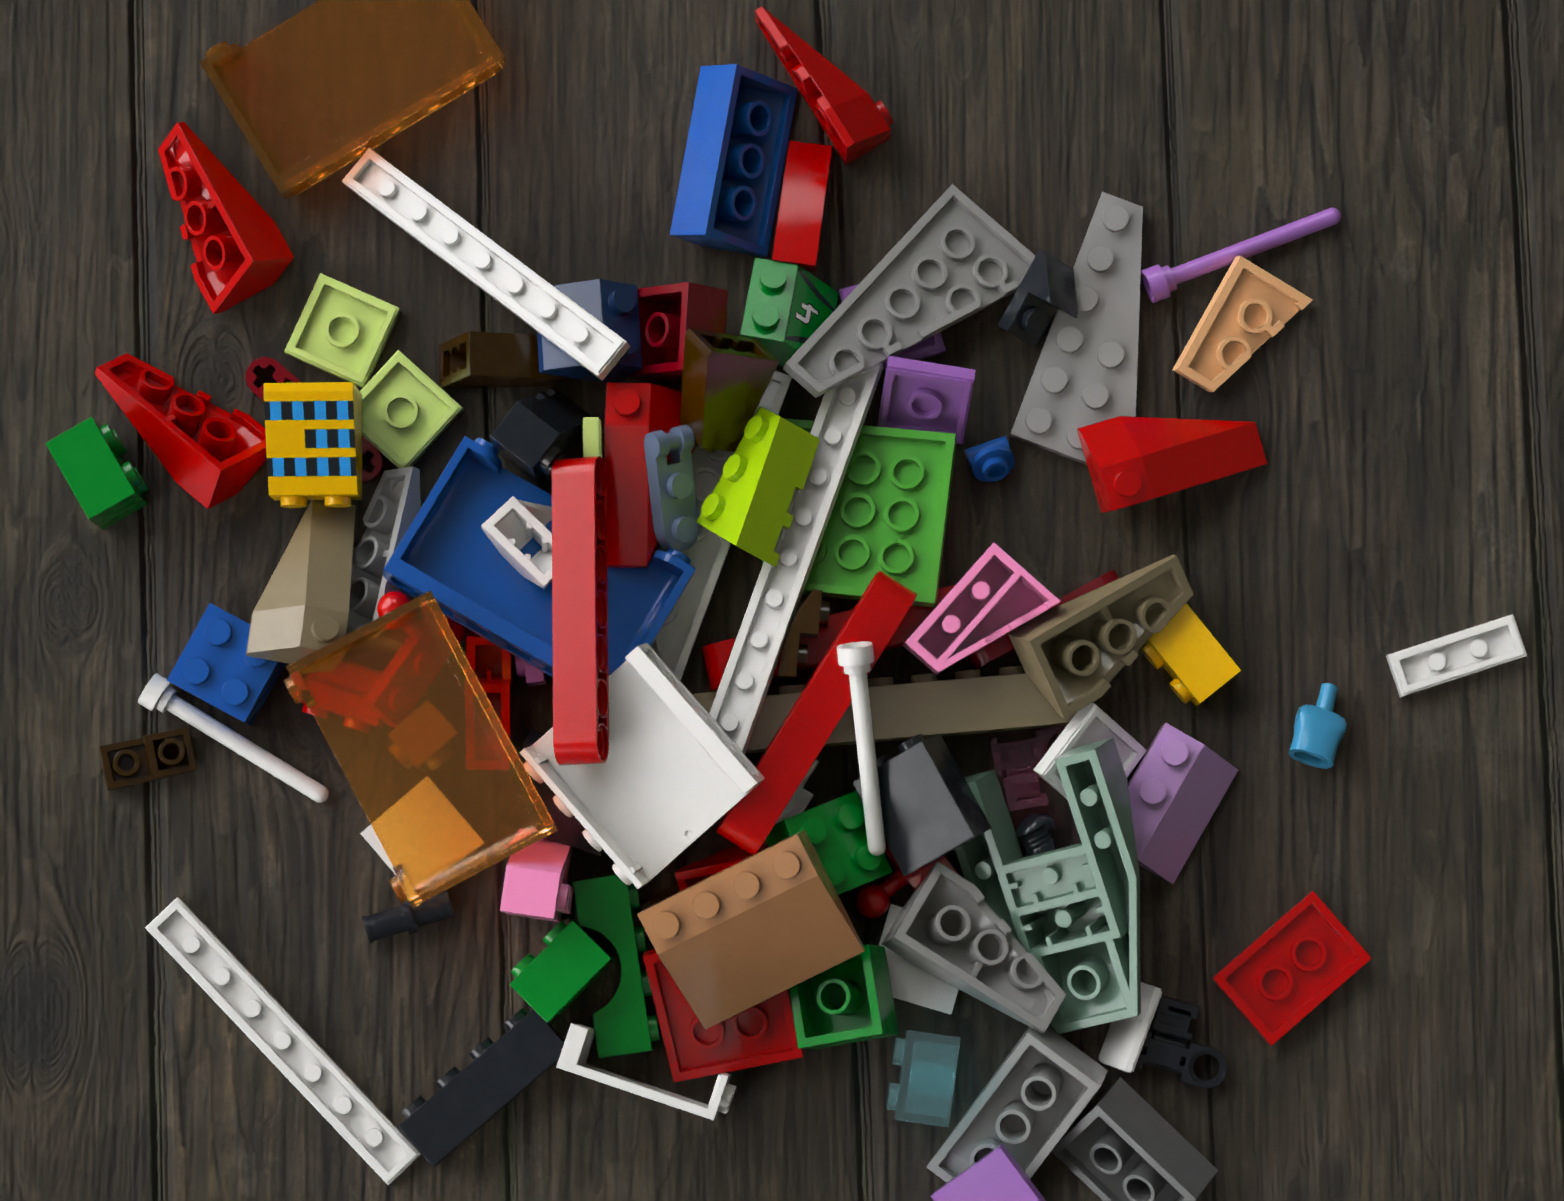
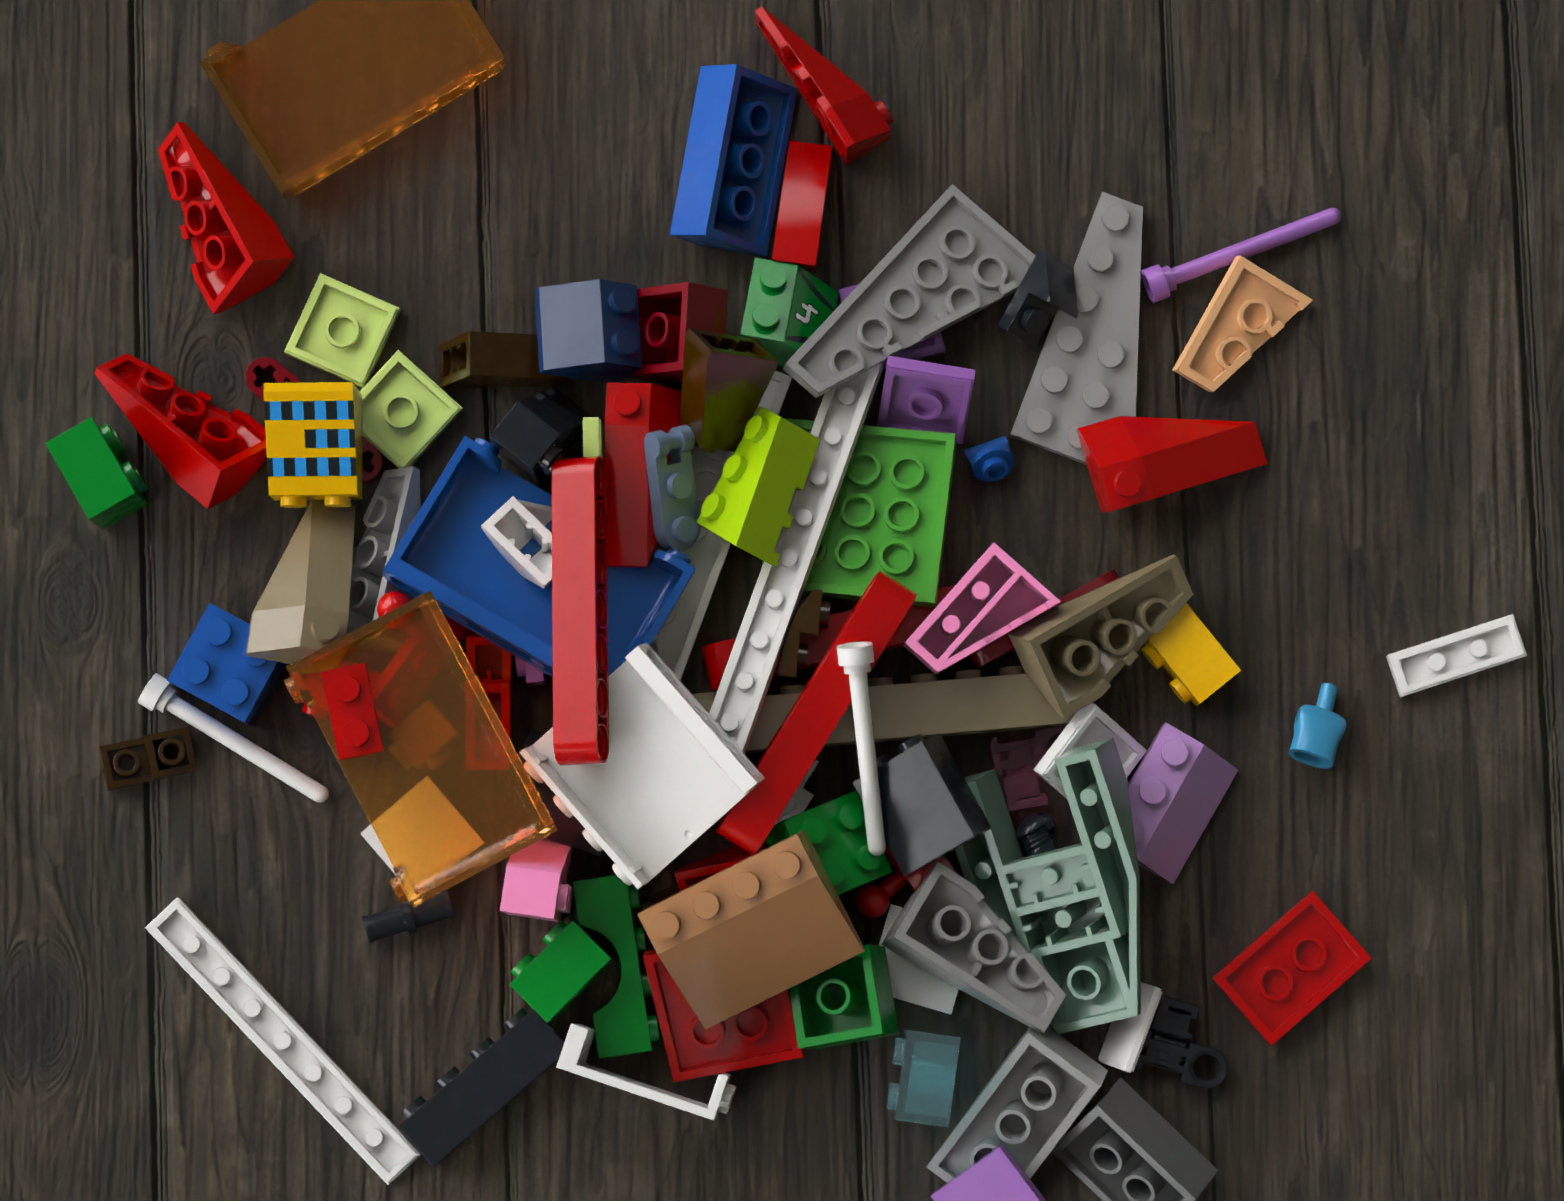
(352, 711): none -> red plate
(486, 264): white tile -> none

